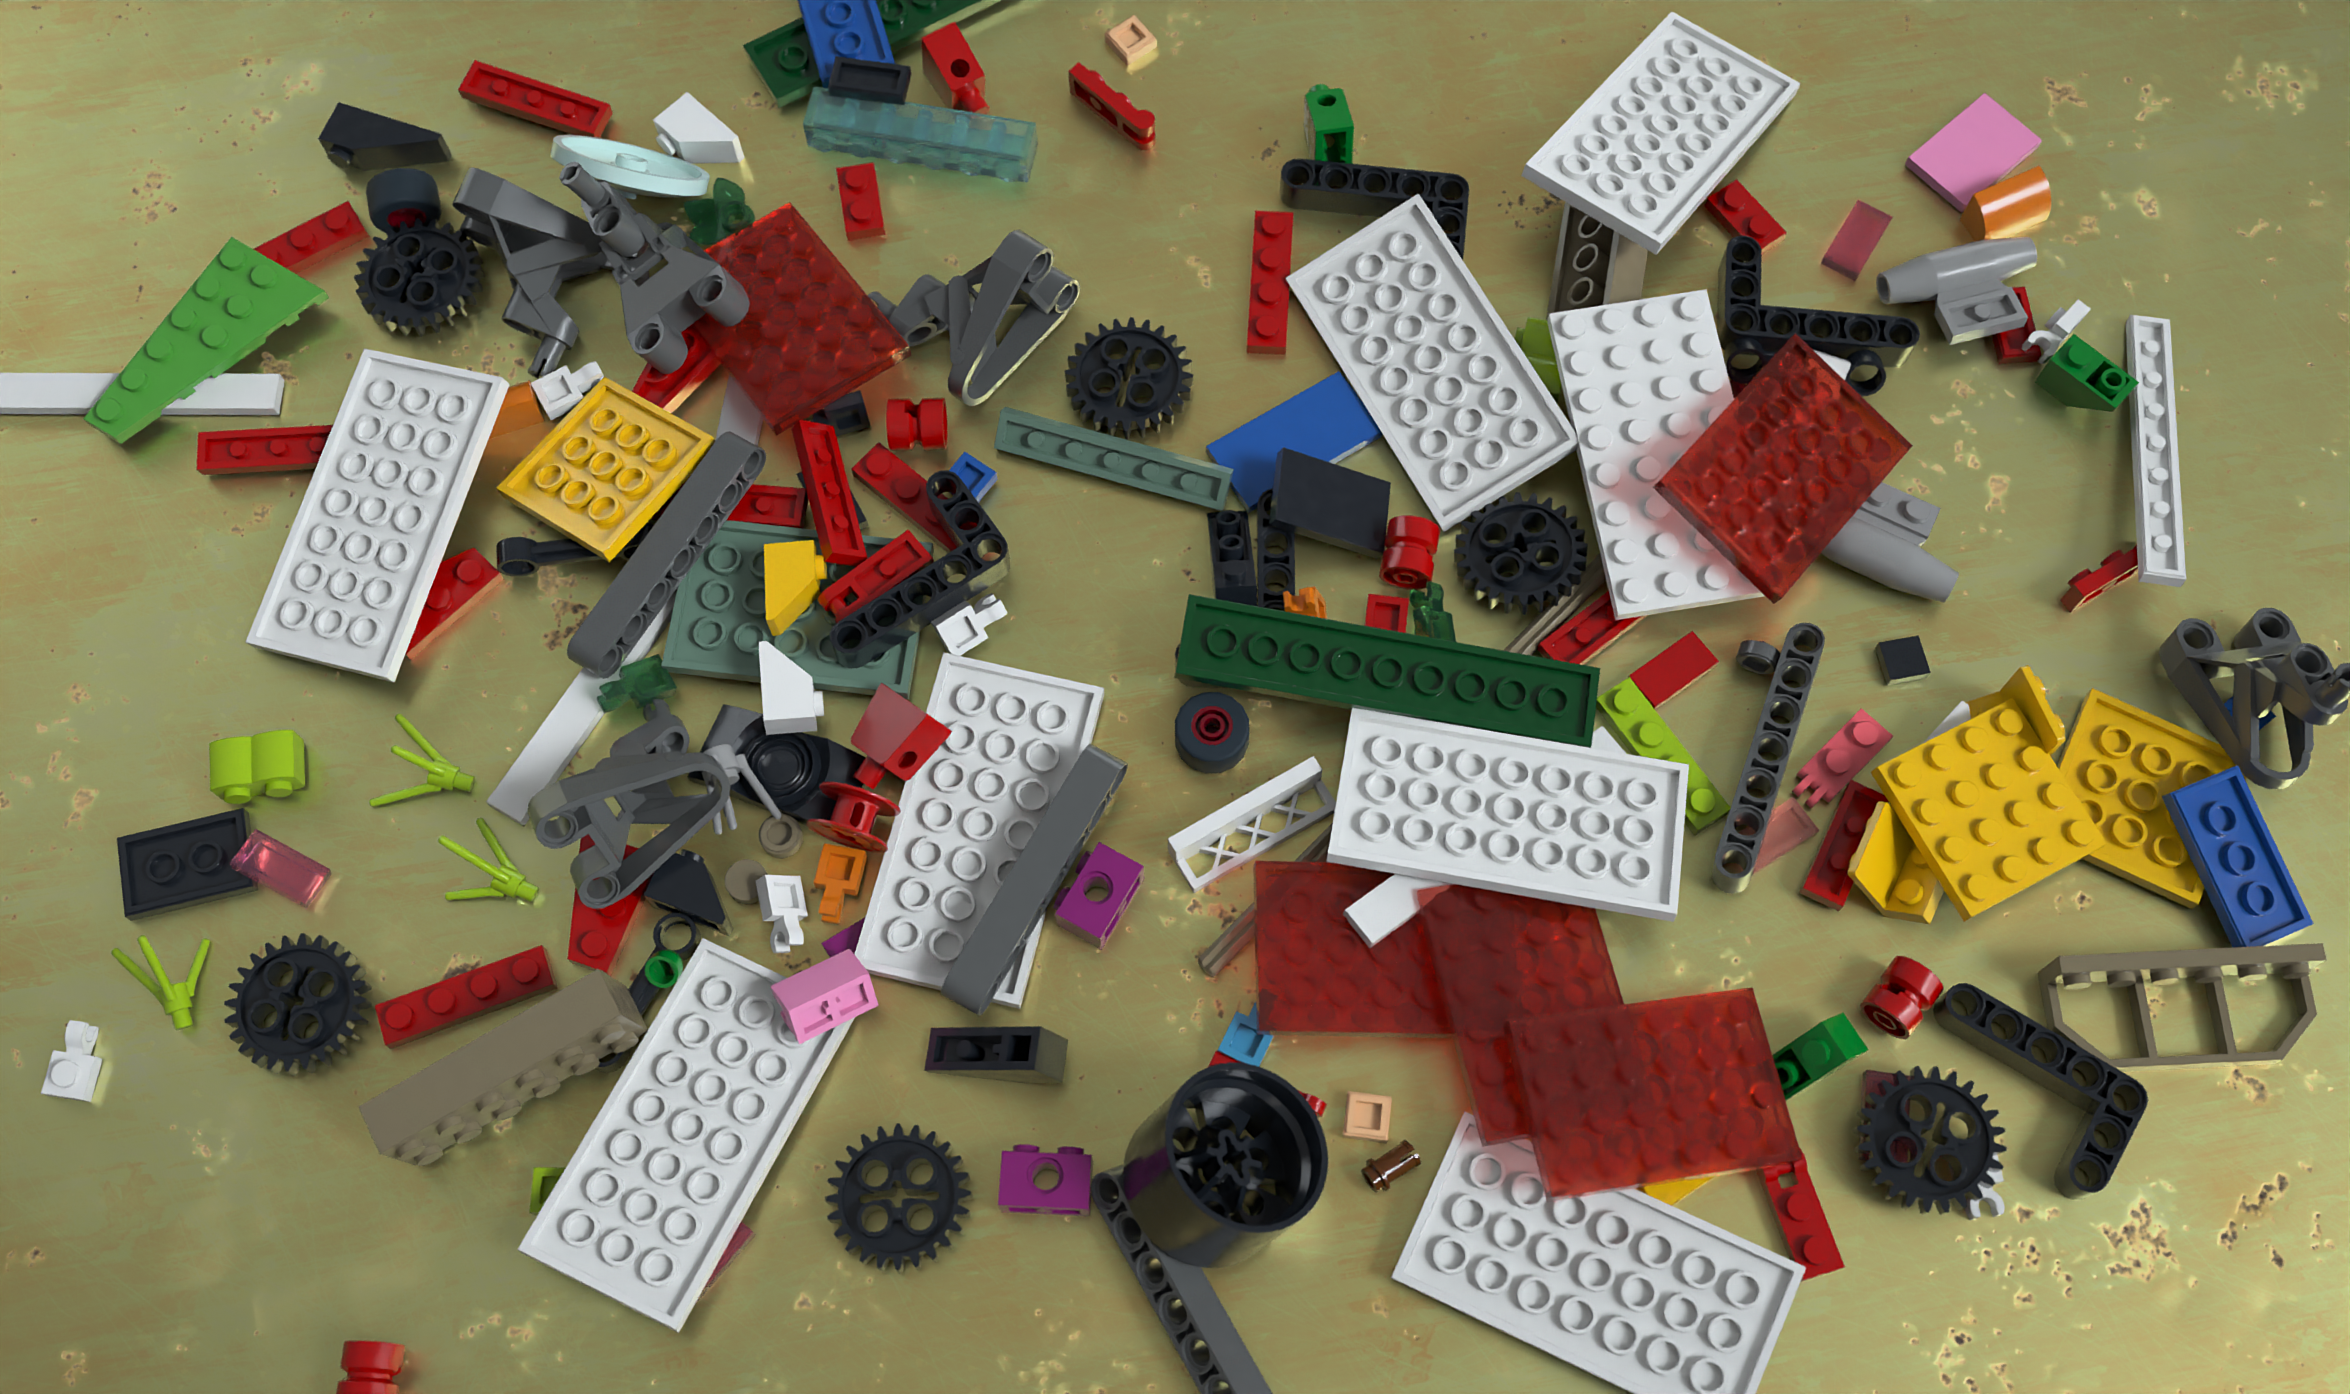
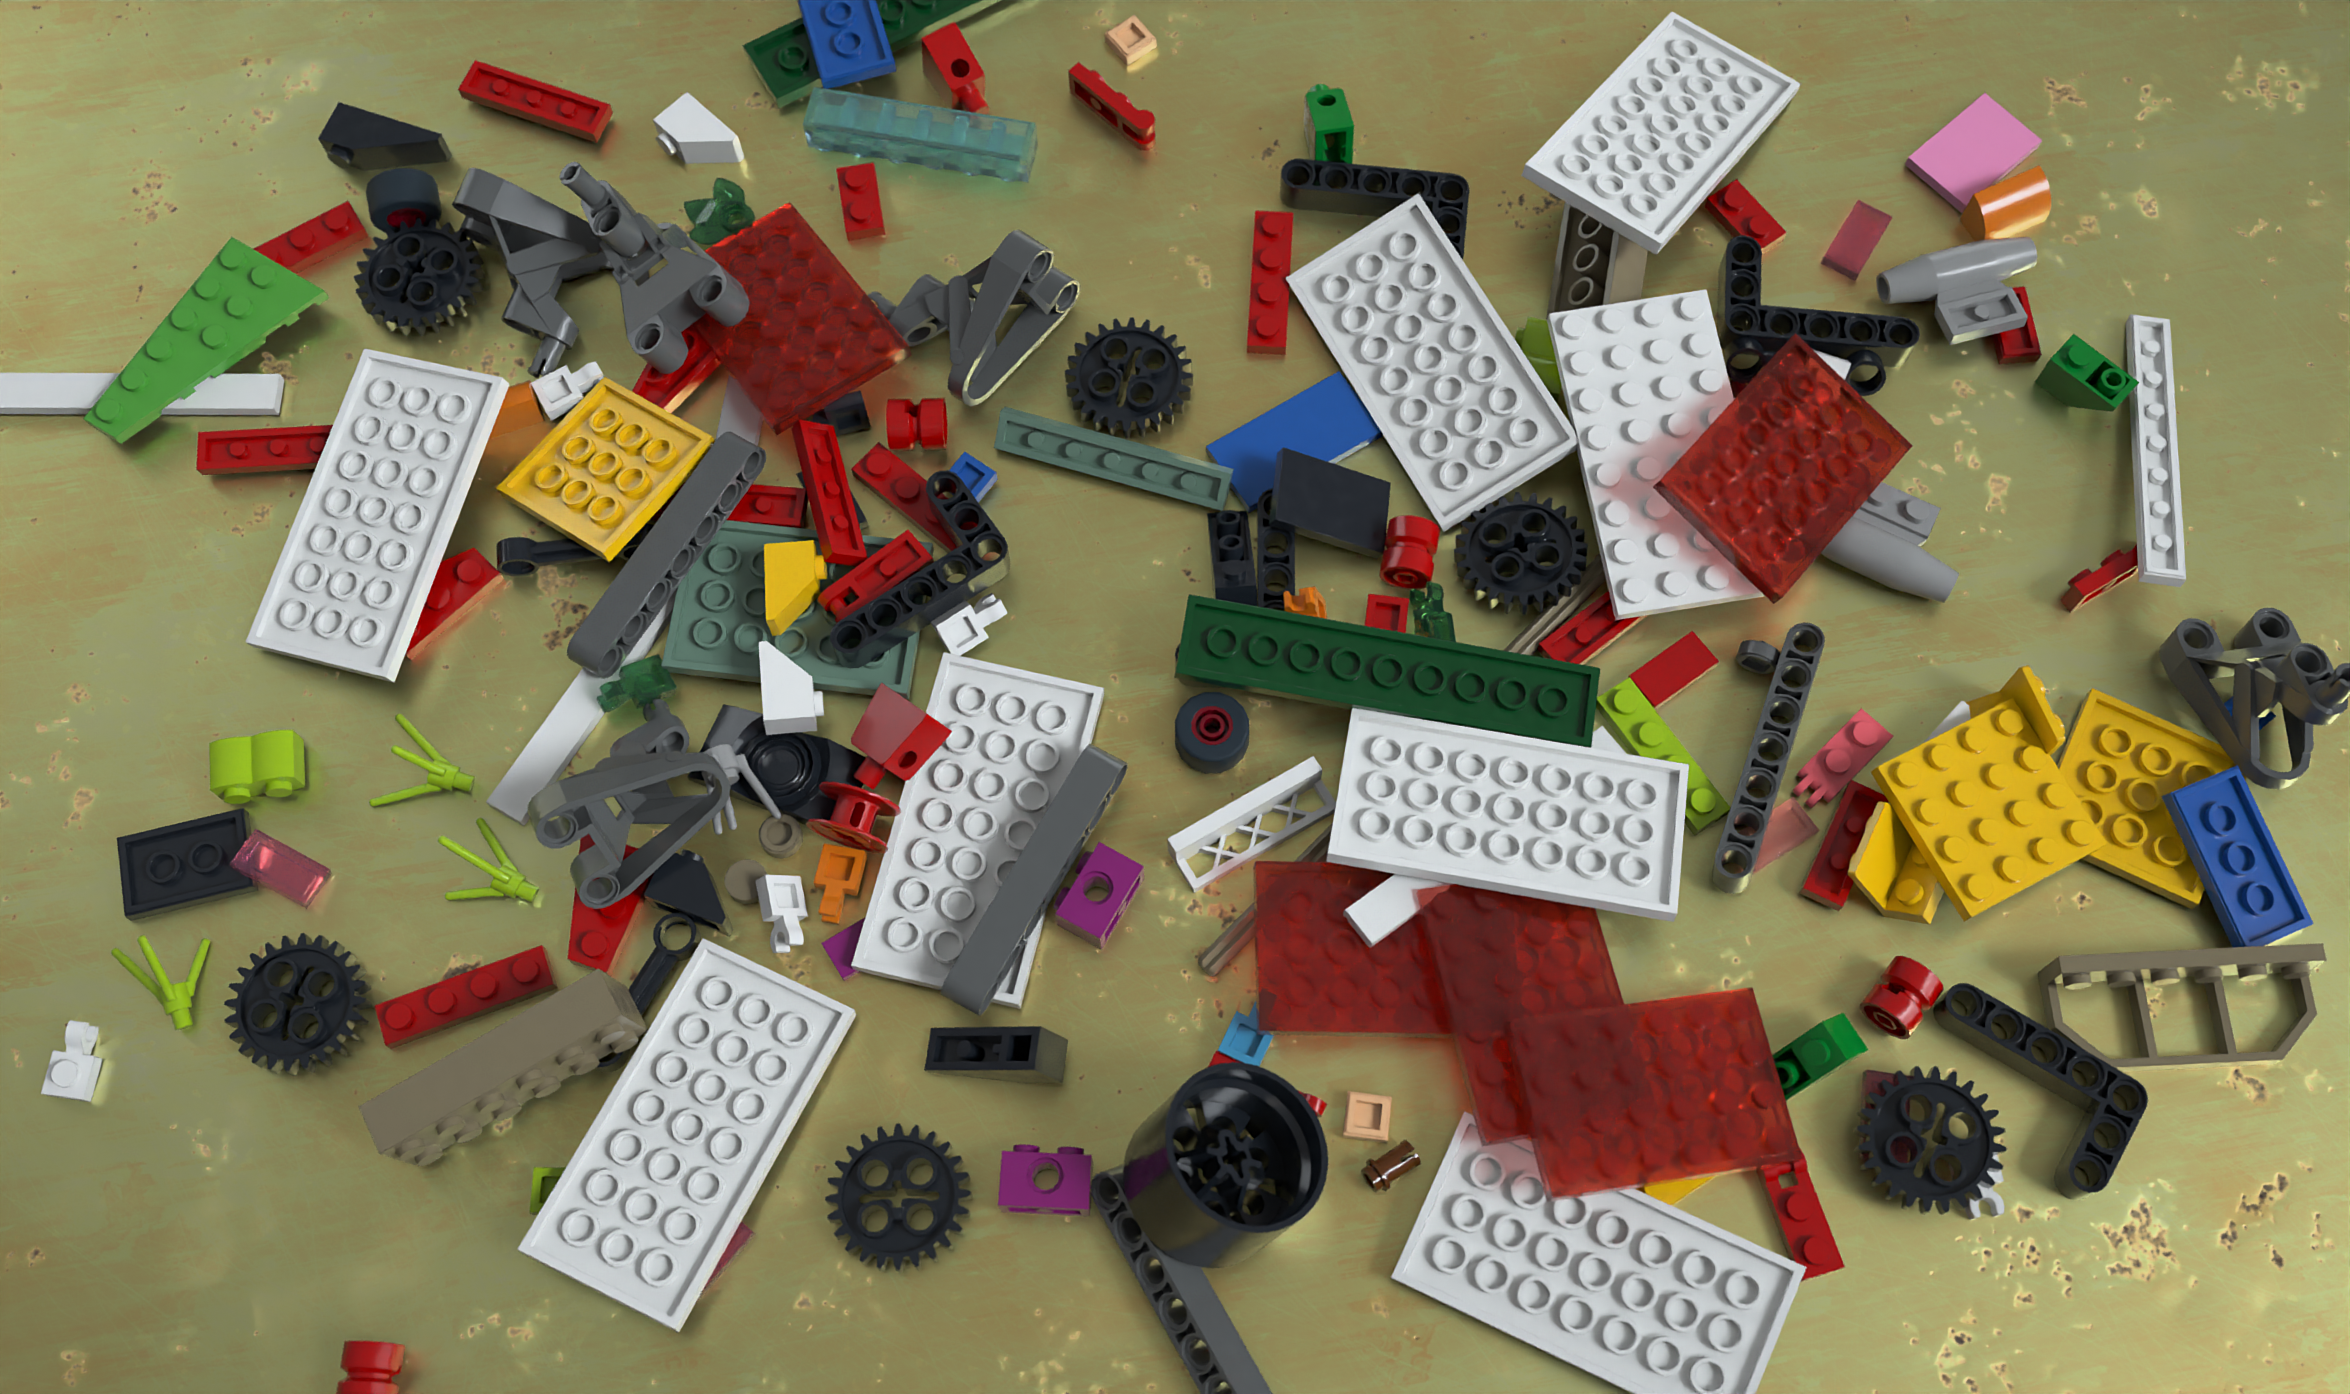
(631, 167): light aqua dish -> none
(658, 969): green hinge -> none
(825, 995): bright pink hinge -> none
(869, 80): black tile -> none
(1902, 660): black tile -> none
(2059, 327): white plate -> none

